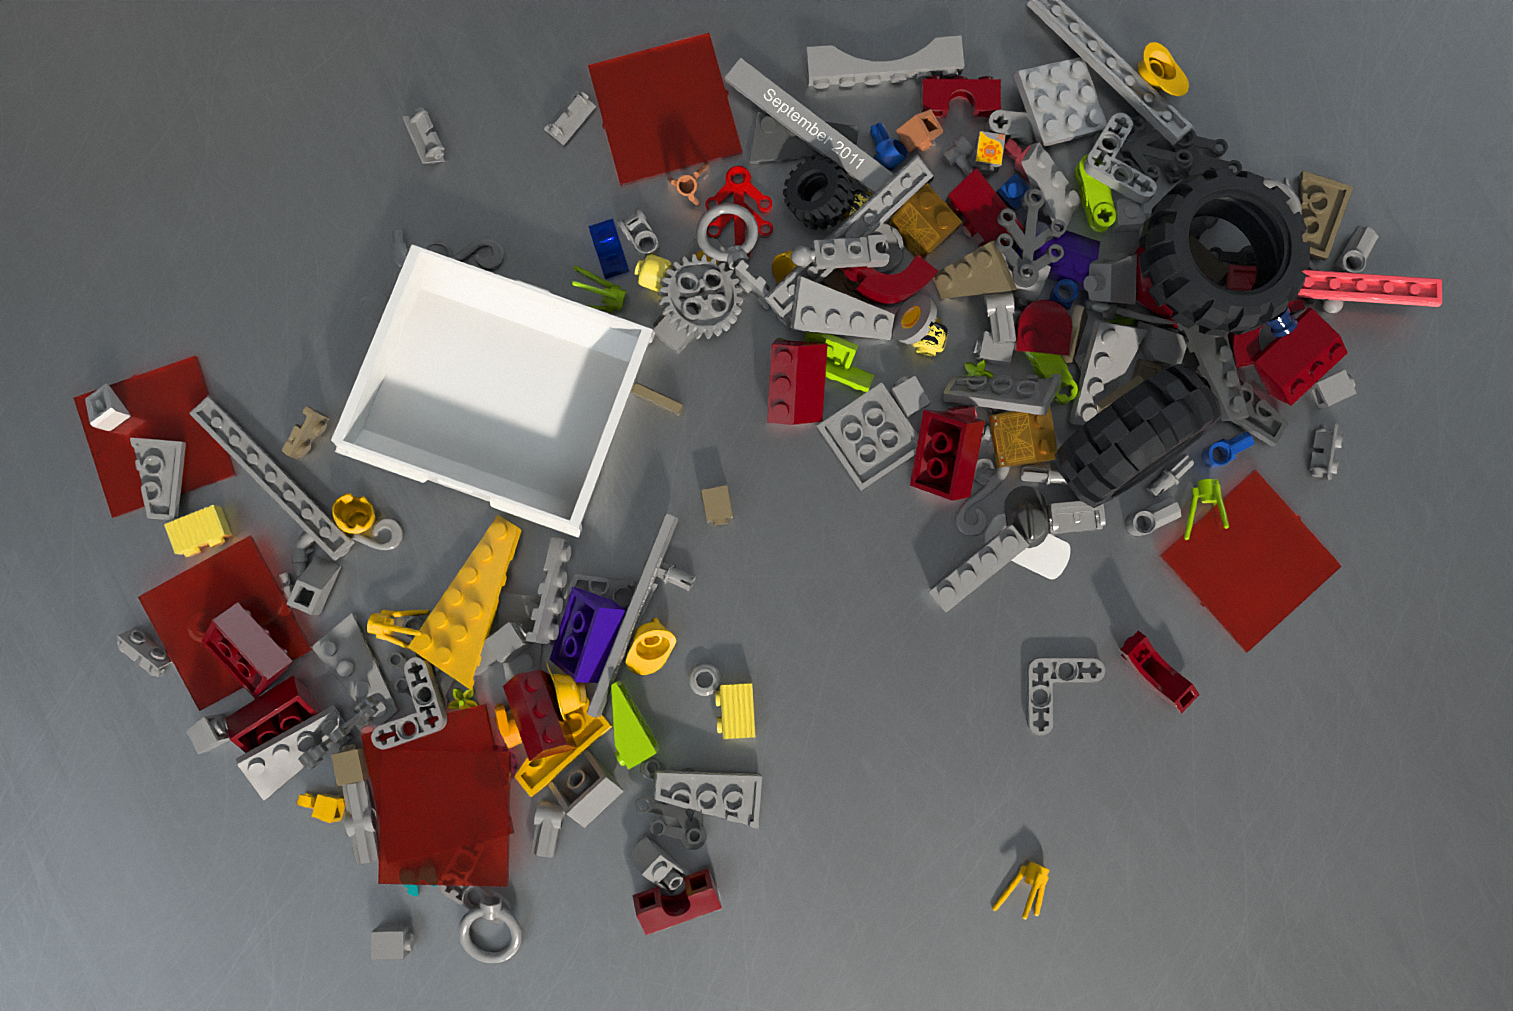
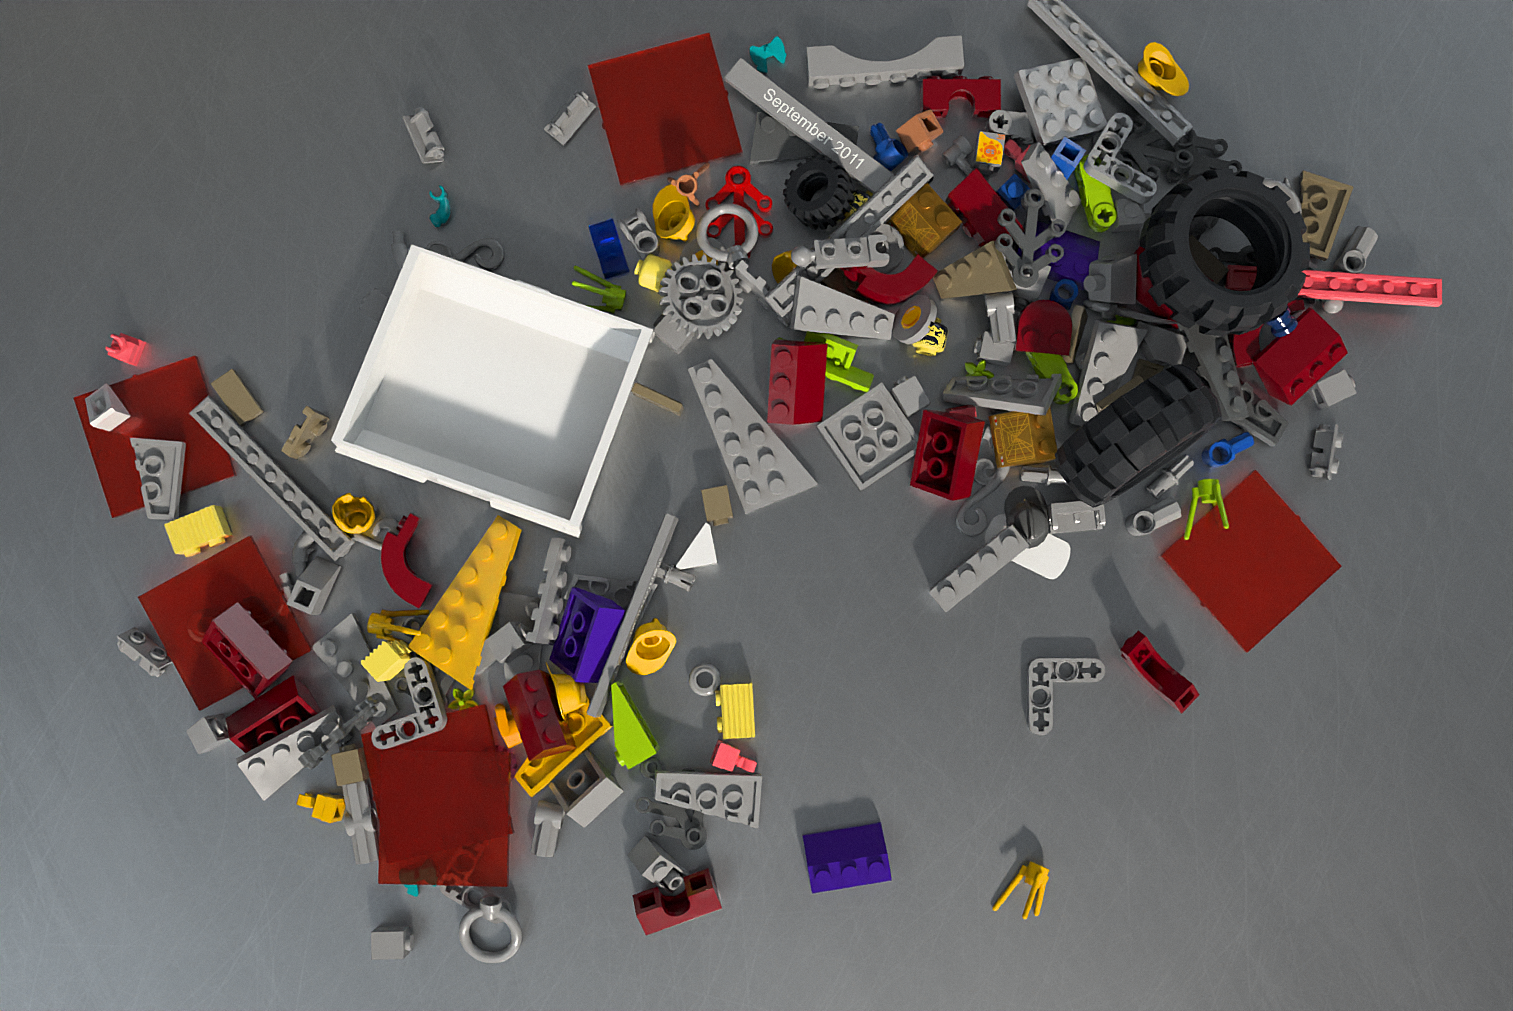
(126, 348): none -> coral piece
(237, 397): none -> dark tan tile
(387, 660): none -> light yellow brick
(395, 567): none -> dark red arch
(443, 212): none -> teal arm
(672, 214): none -> yellow piece
(700, 552): none -> white slope
(728, 756): none -> coral piece
(754, 455): none -> light grey wing
(759, 54): none -> teal piece
(846, 857): none -> dark purple slope
(1067, 156): none -> blue brick

